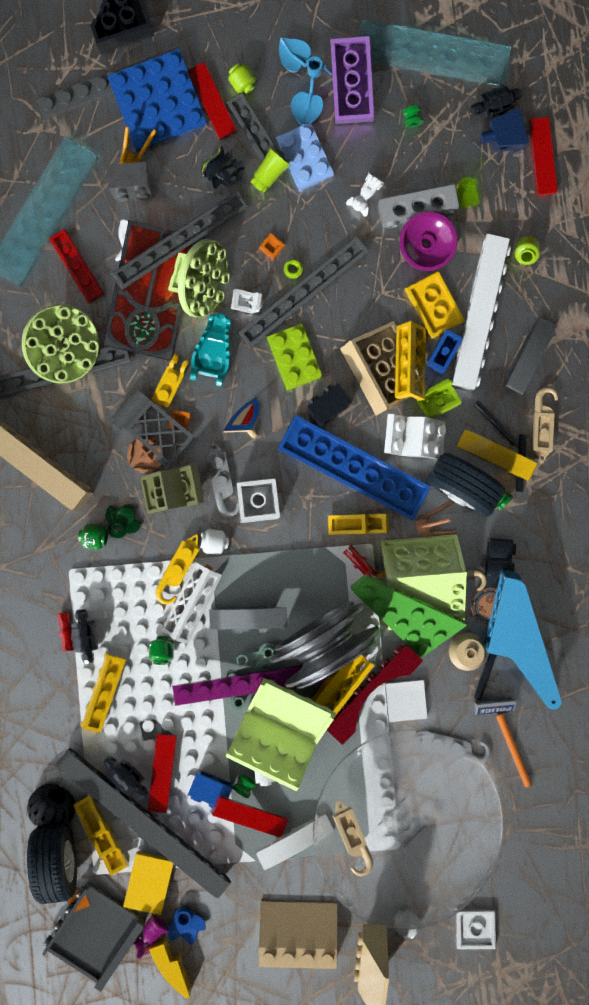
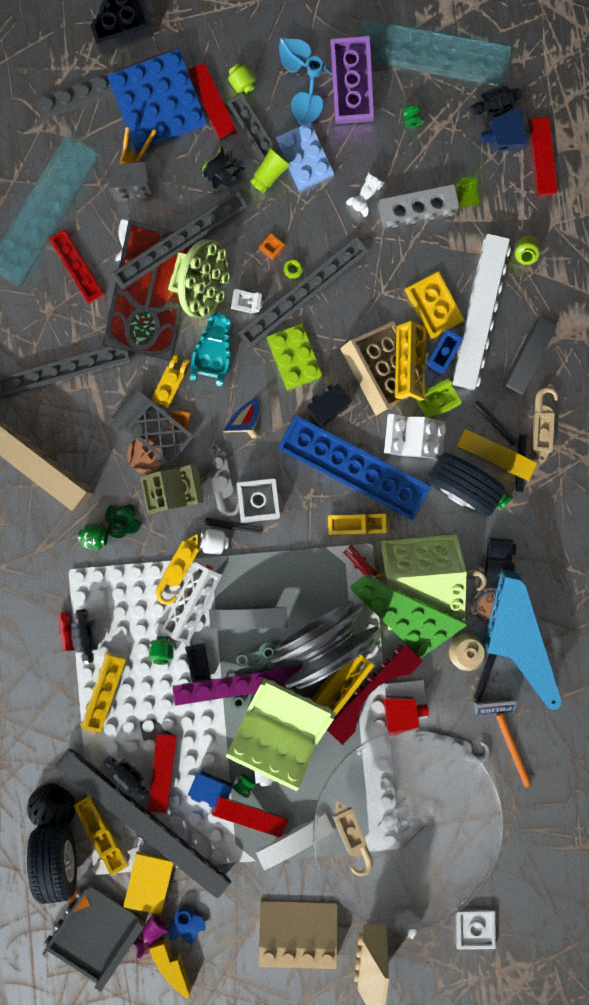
(60, 343): yellowish green bracket -> none
(198, 662): none -> black tile
(233, 526): none -> black bar
(403, 712): none -> red torso
(424, 525): nougat plant -> none
(441, 239): magenta dish -> none

